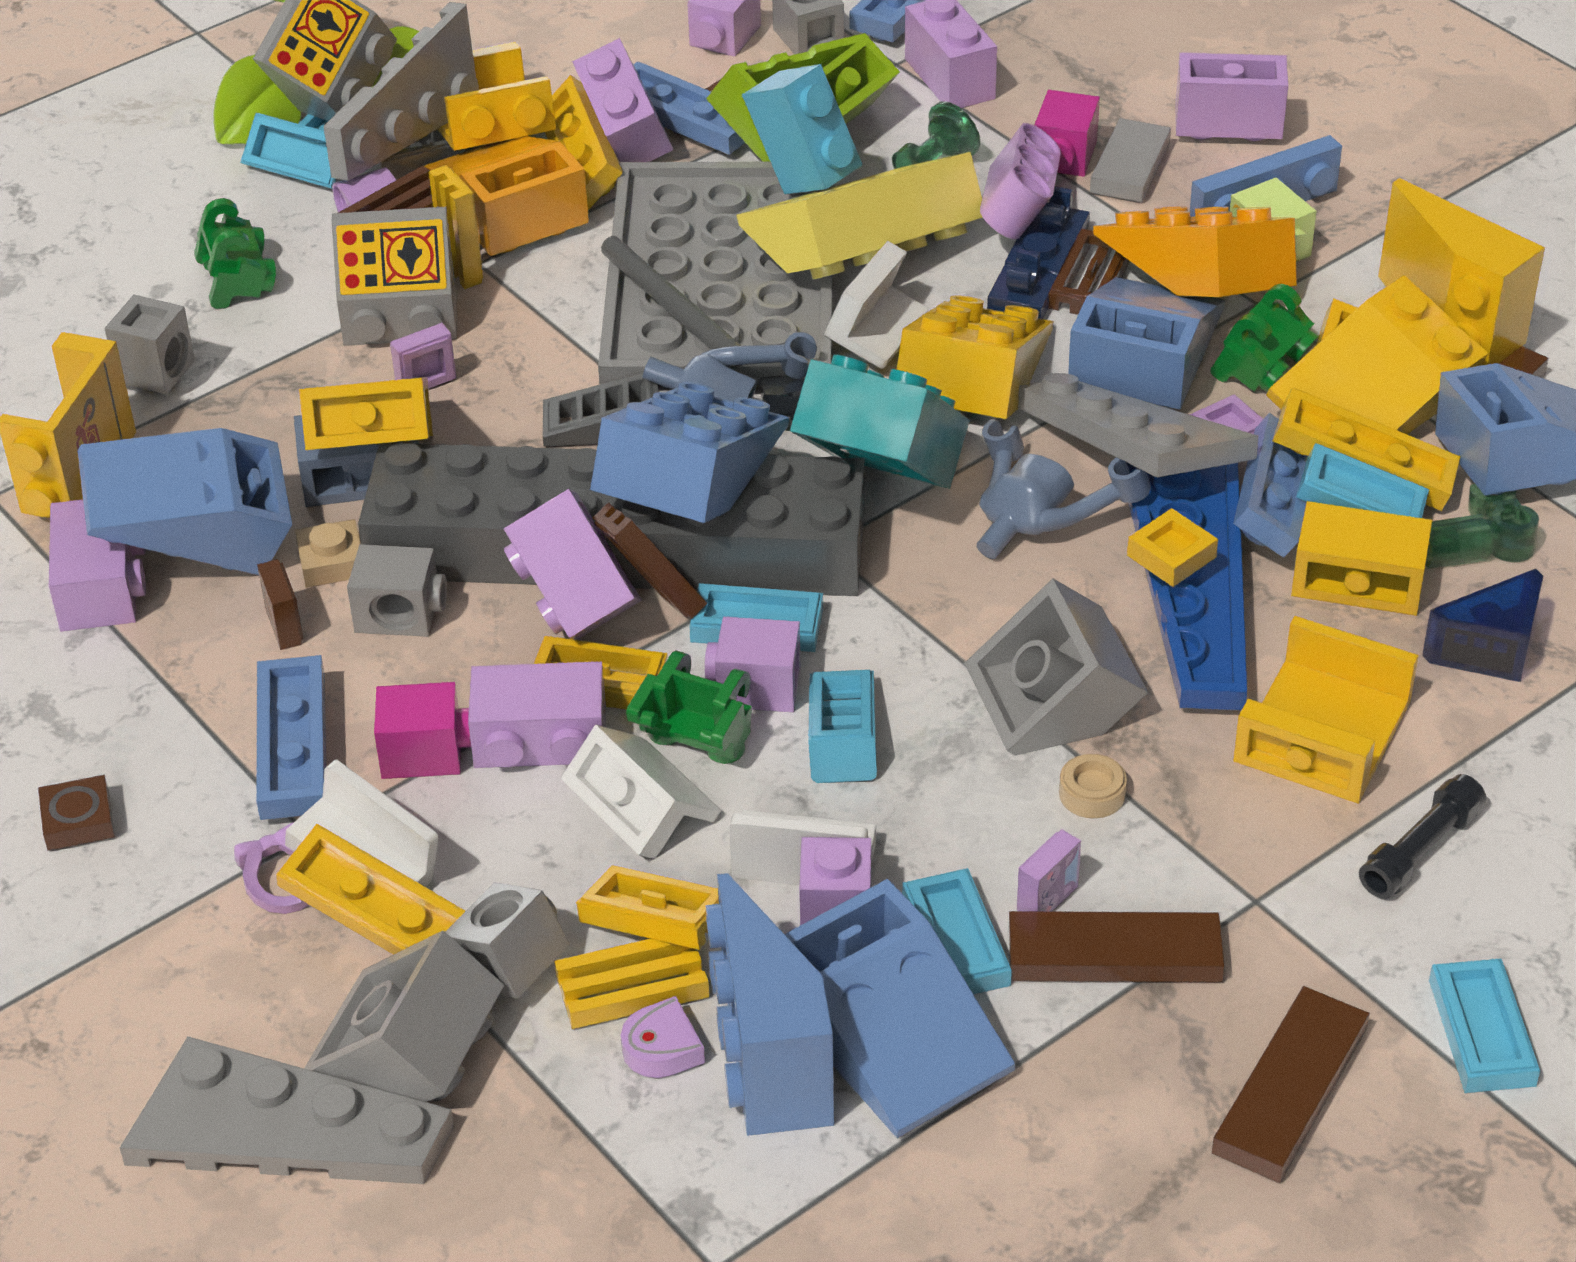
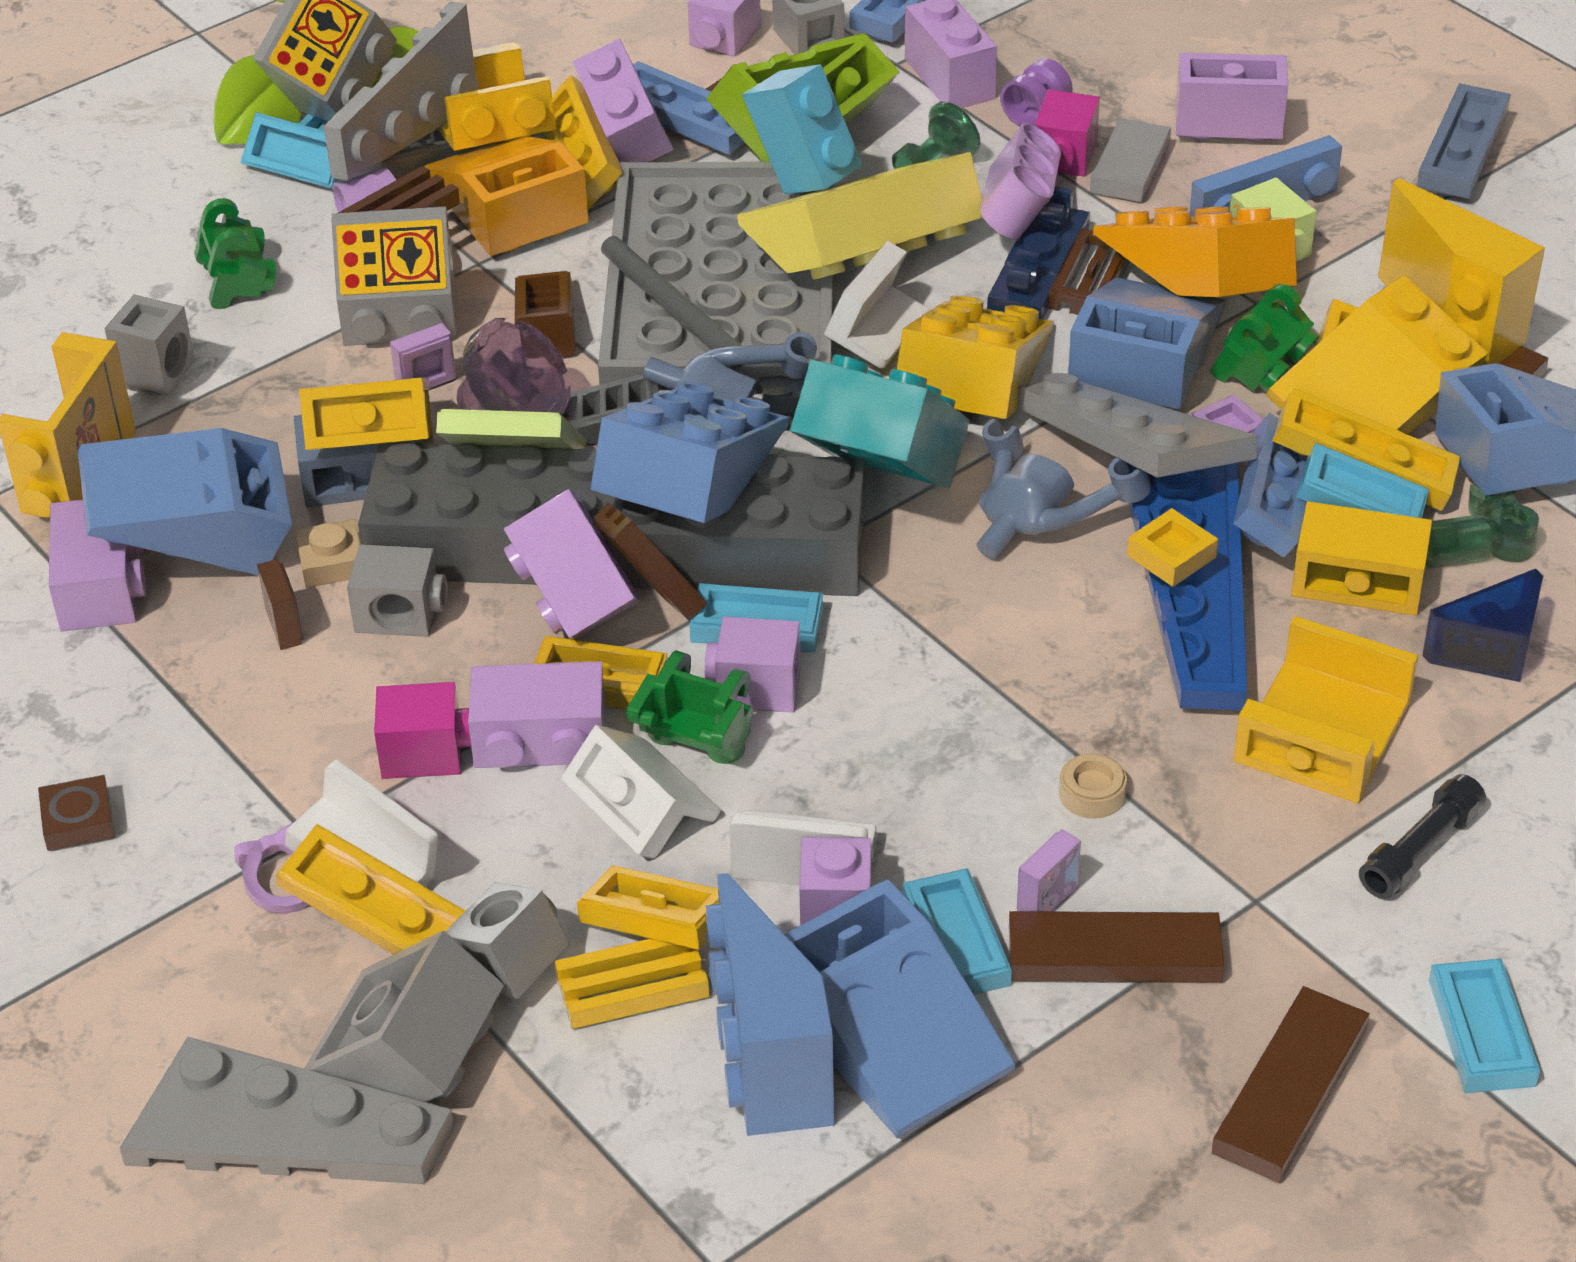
(290, 736): medium blue plate -> none
(458, 198): yellow tile -> none
(508, 429): none -> yellowish green tile
(512, 370): none -> clear purple tile
(547, 304): none -> reddish brown slope
(661, 1040): lavender tile -> none
(842, 730): medium azure slope -> none
(1025, 93): none -> medium lavender wheel
(1055, 673): light grey slope -> none
(1463, 141): none -> sand blue plate

